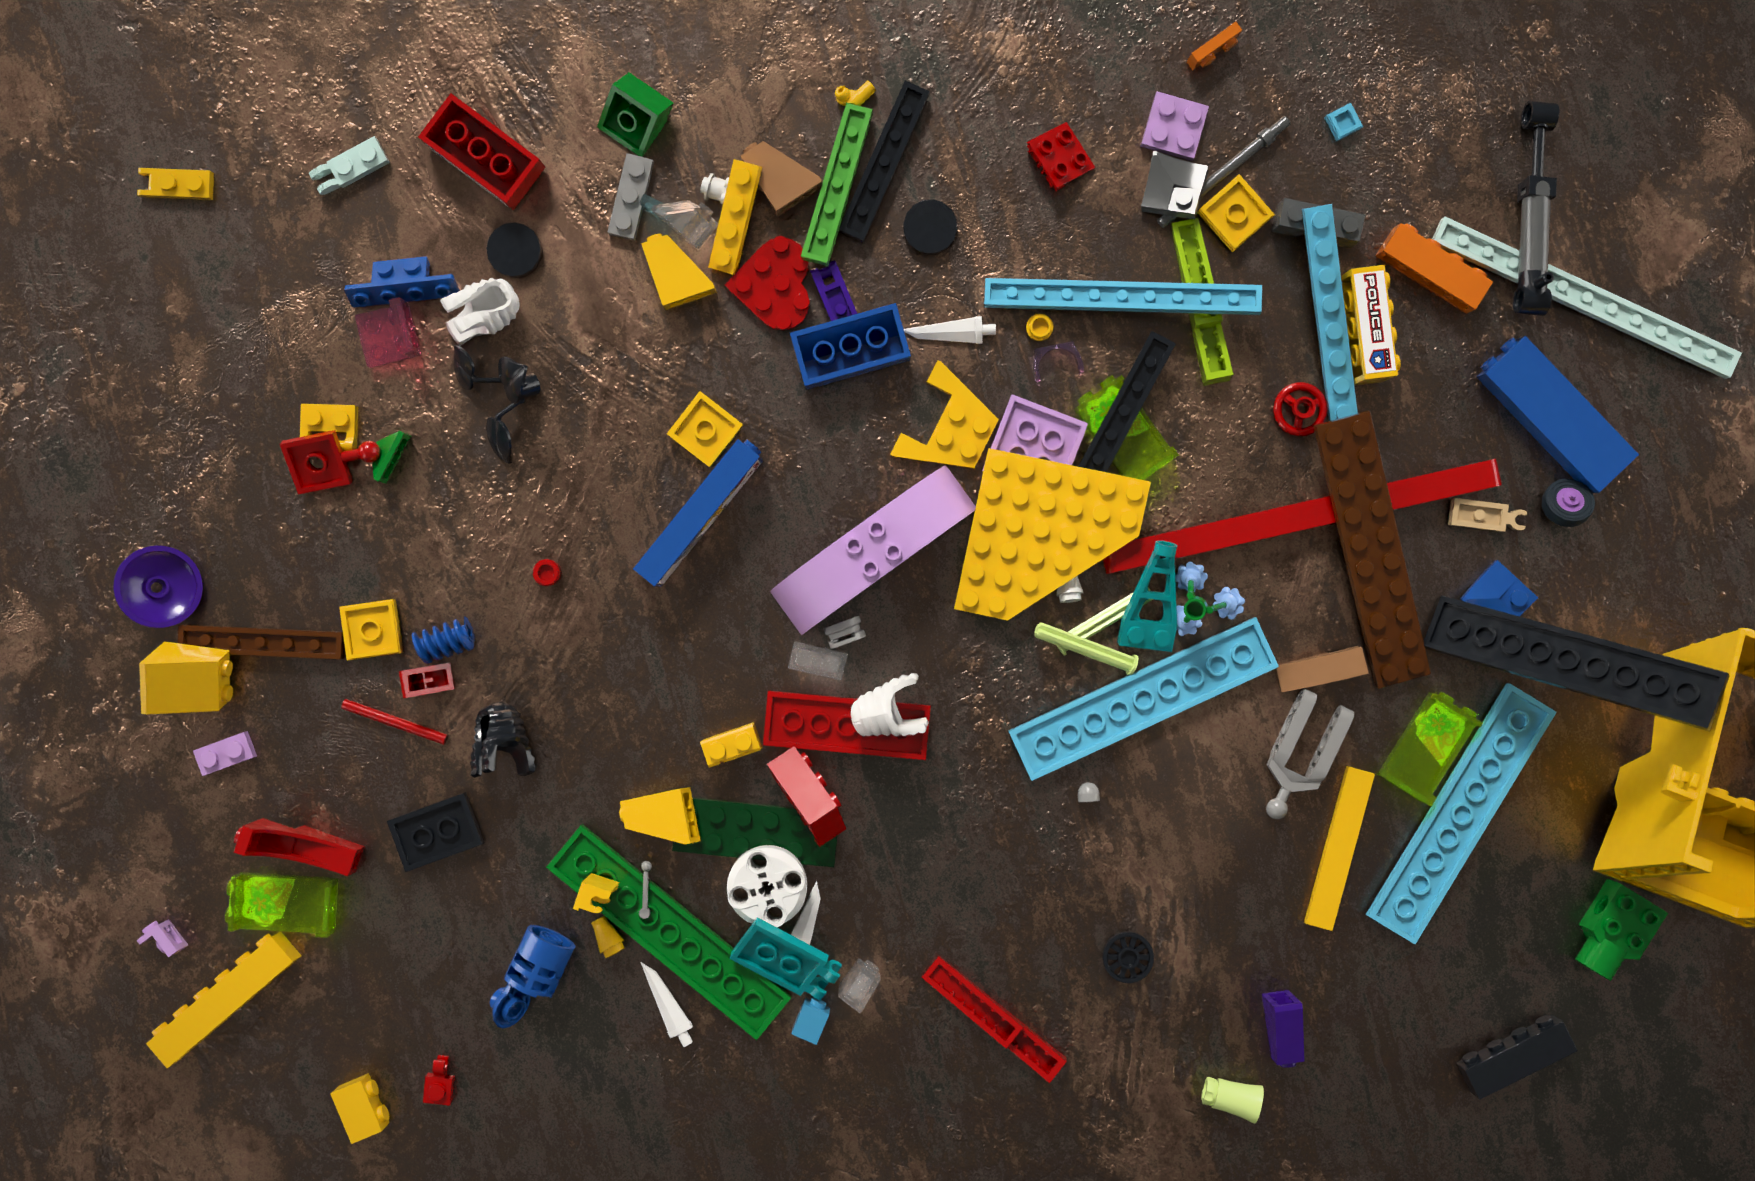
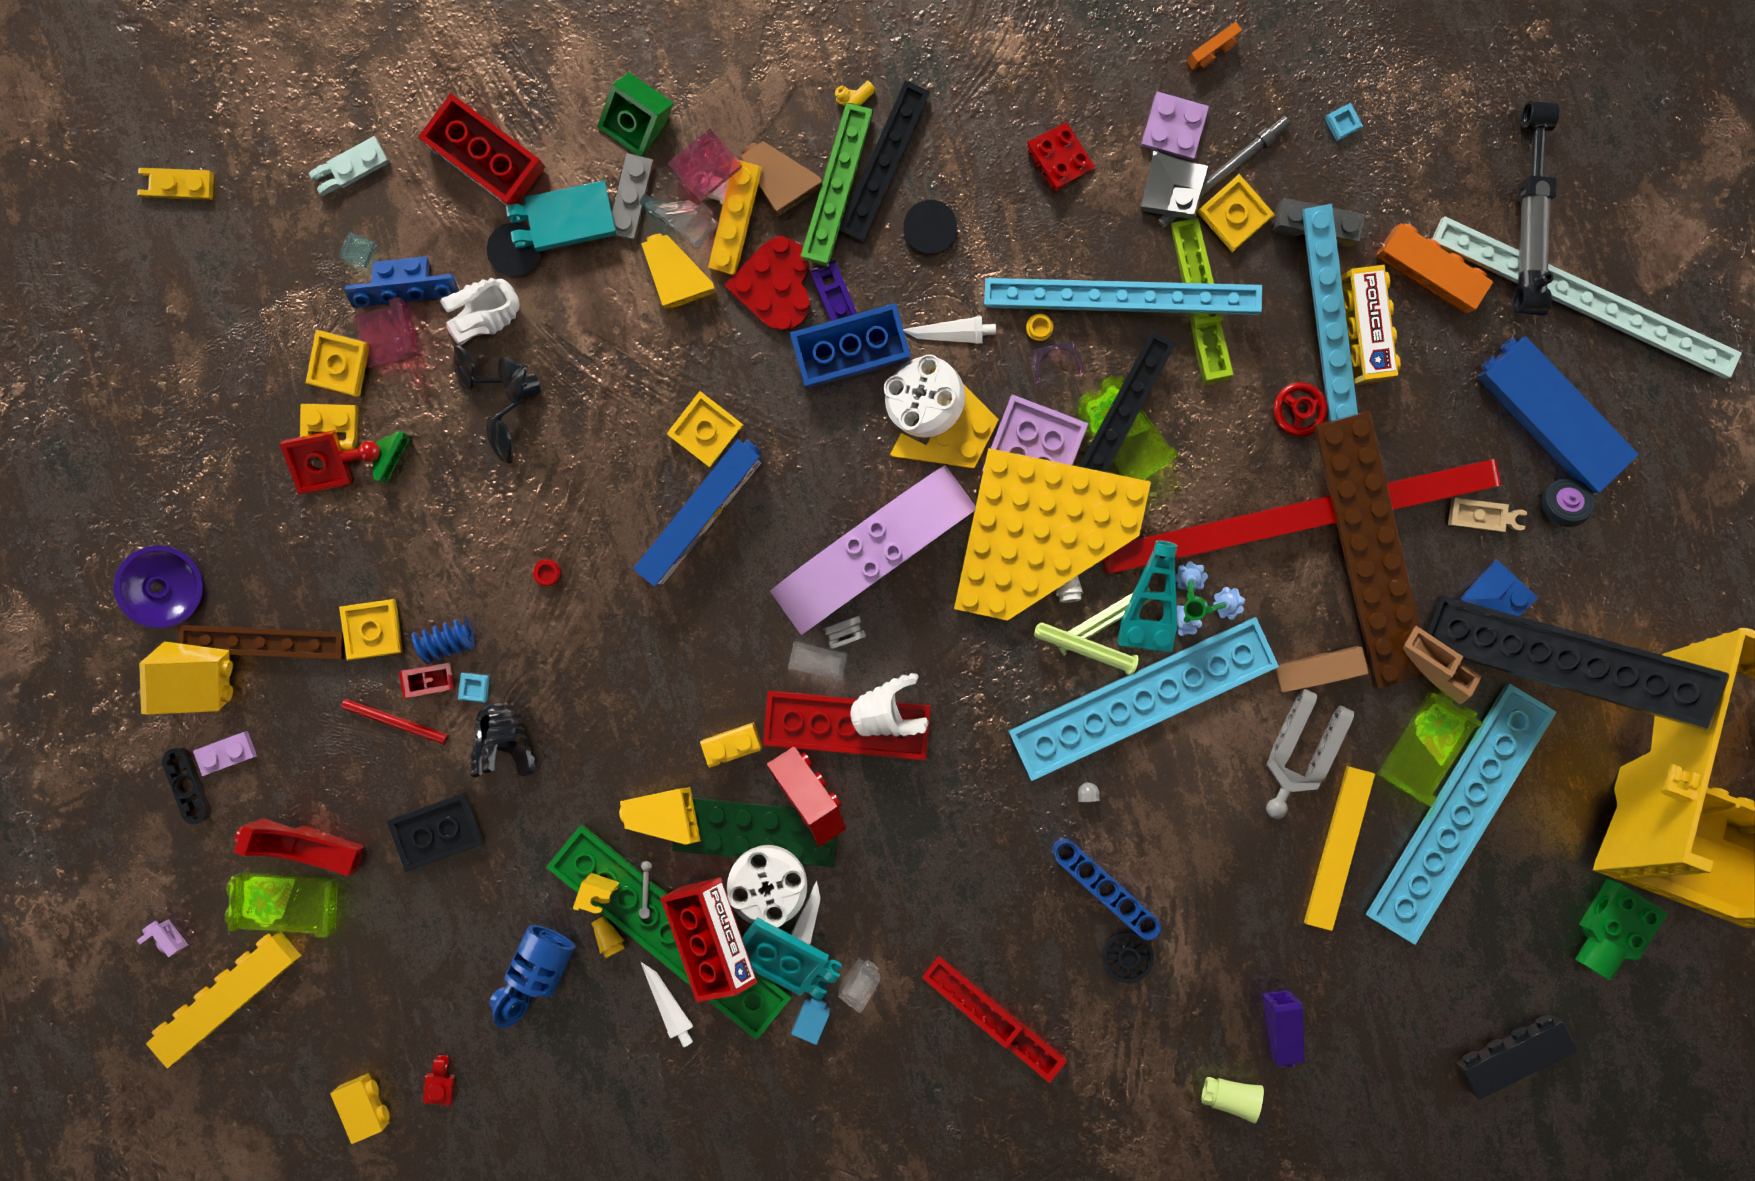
(174, 781): none -> black beam
(337, 363): none -> yellow plate
(357, 249): none -> clear light blue tile
(473, 687): none -> medium azure tile
(563, 217): none -> teal tile
(705, 165): none -> clear pink bracket
(708, 940): none -> red brick
(924, 396): none -> white piece
(1115, 897): none -> blue beam
(1441, 665): none -> medium nougat slope

